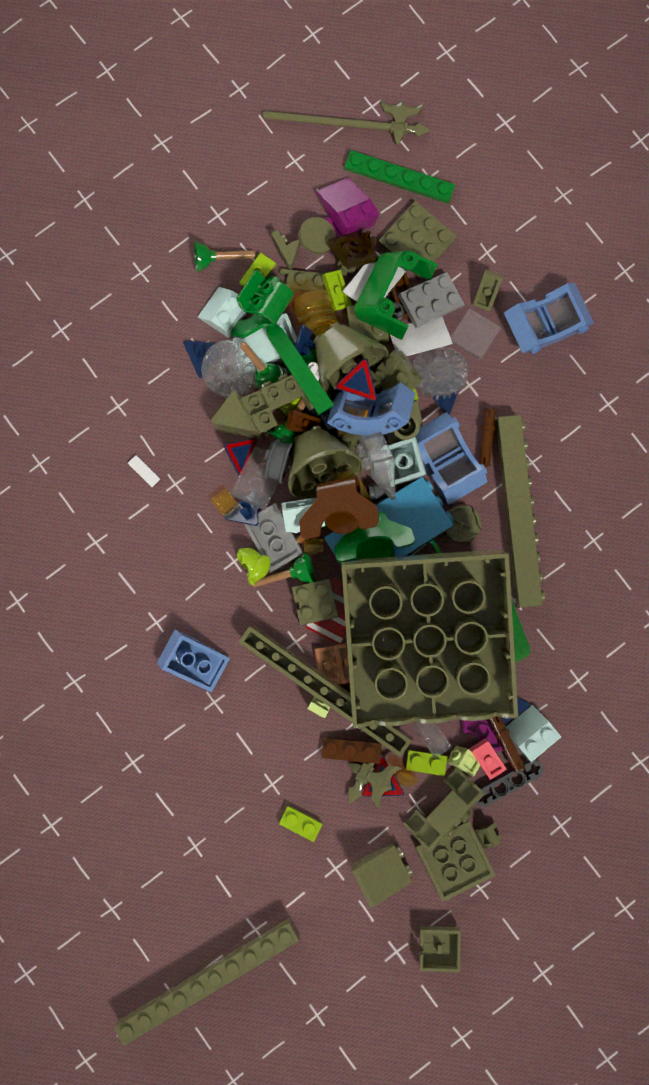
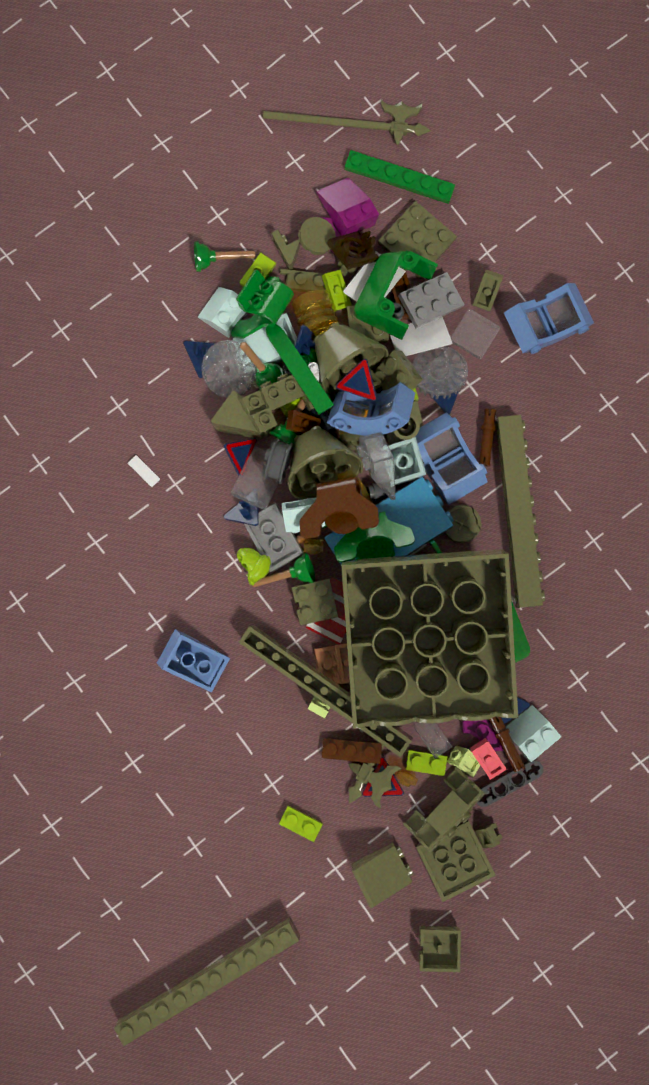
(224, 501): clear yellow plate -> none

